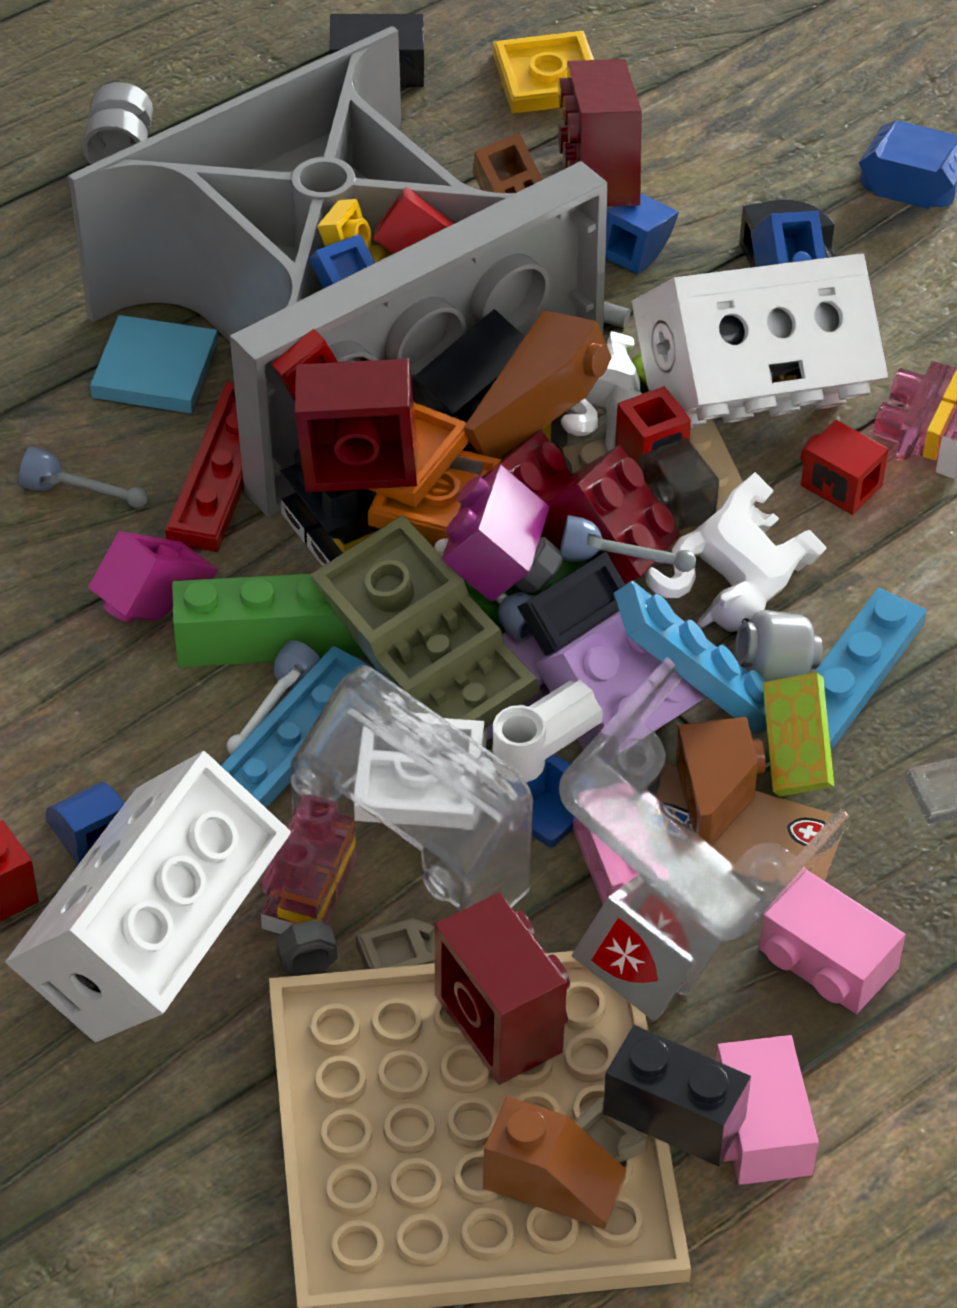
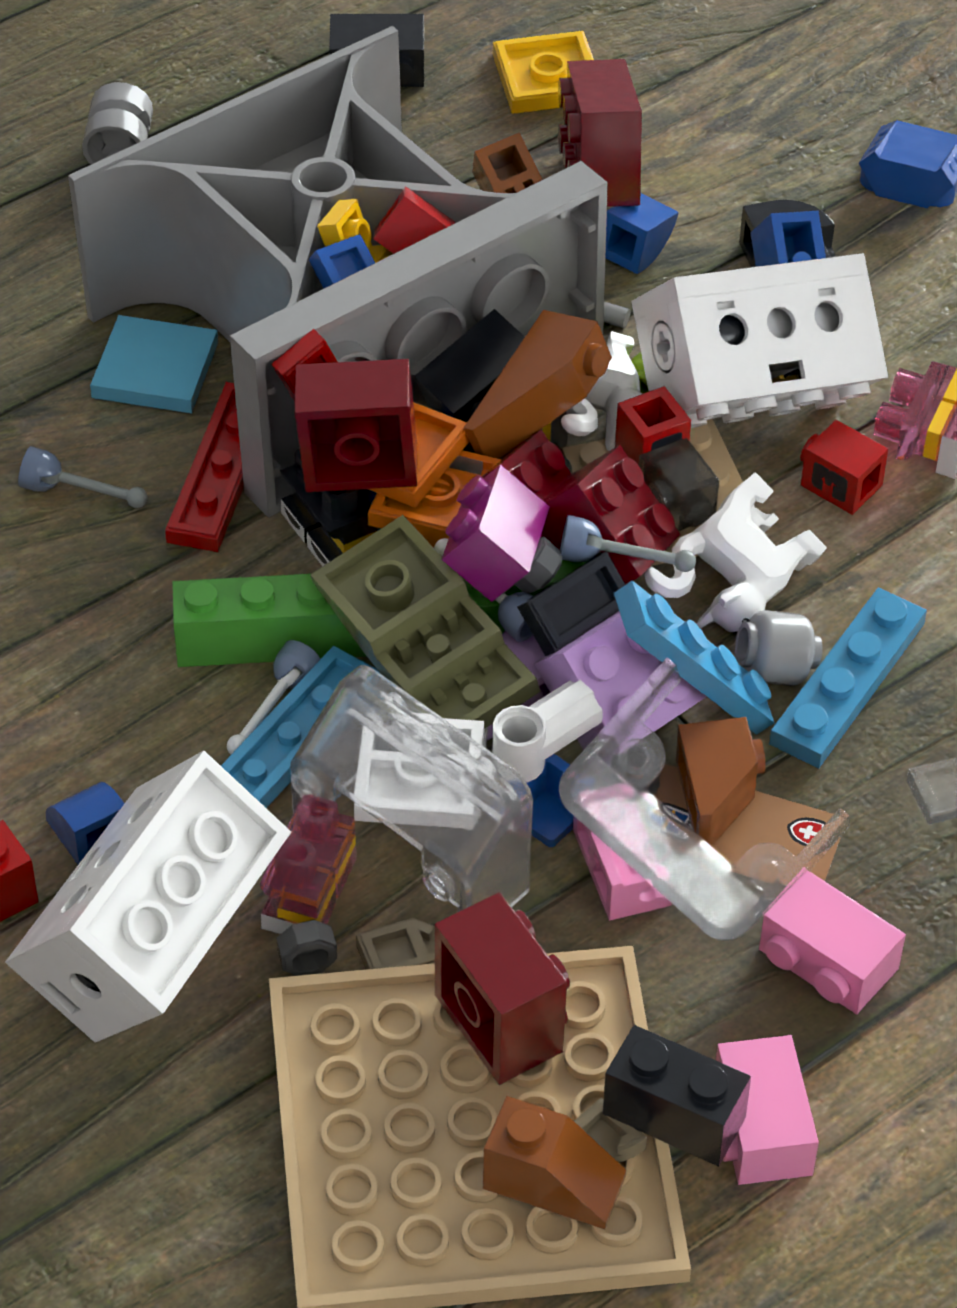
(140, 572): dark pink slope -> none
(647, 945): piece -> none
(798, 734): lime tile -> none

